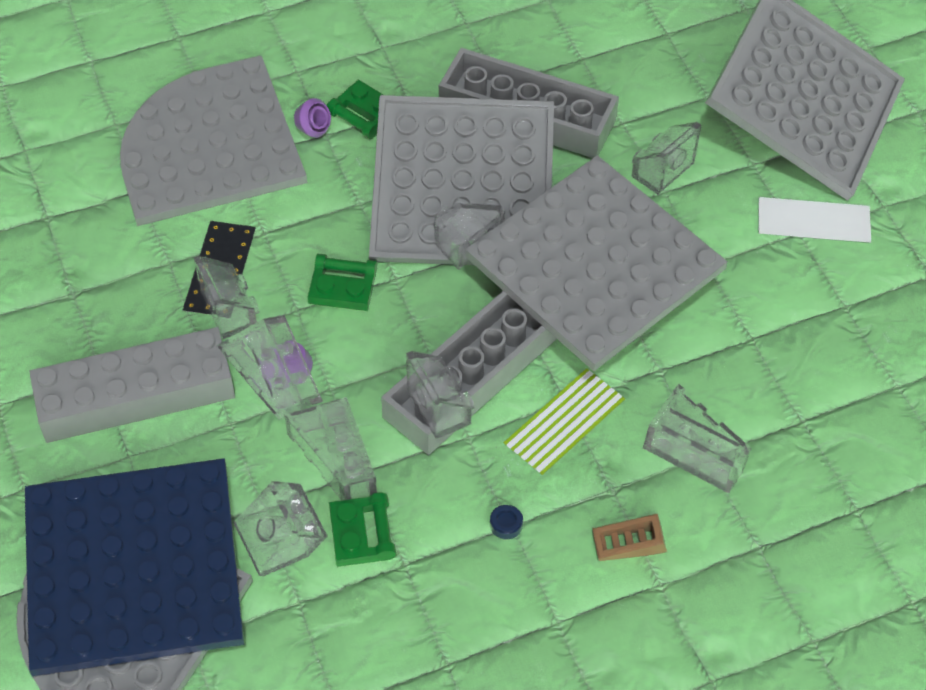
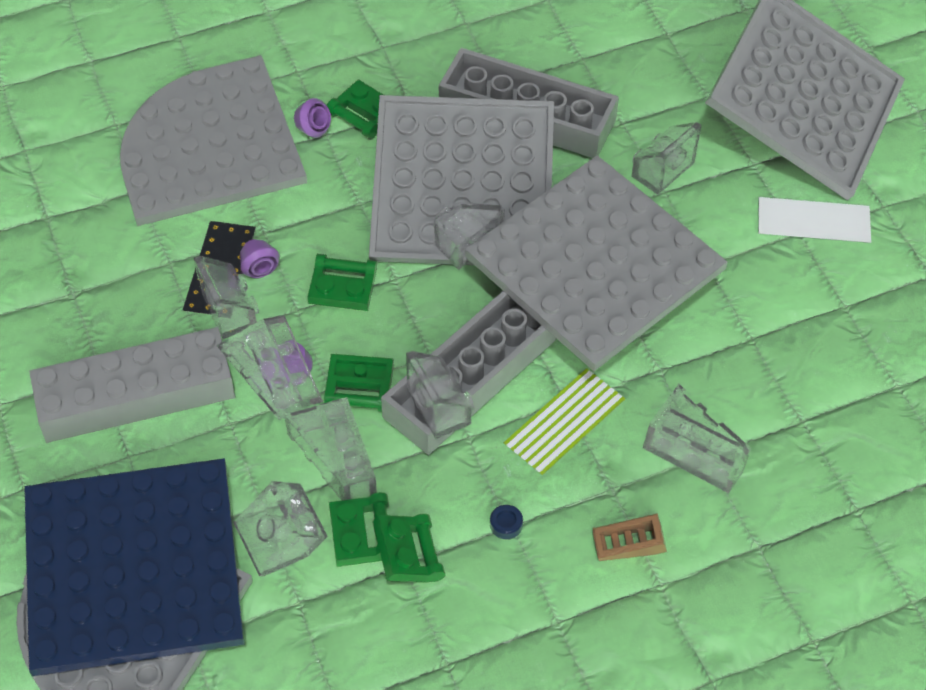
(258, 258): none -> medium lavender cone
(359, 373): none -> green plate
(399, 550): none -> green plate

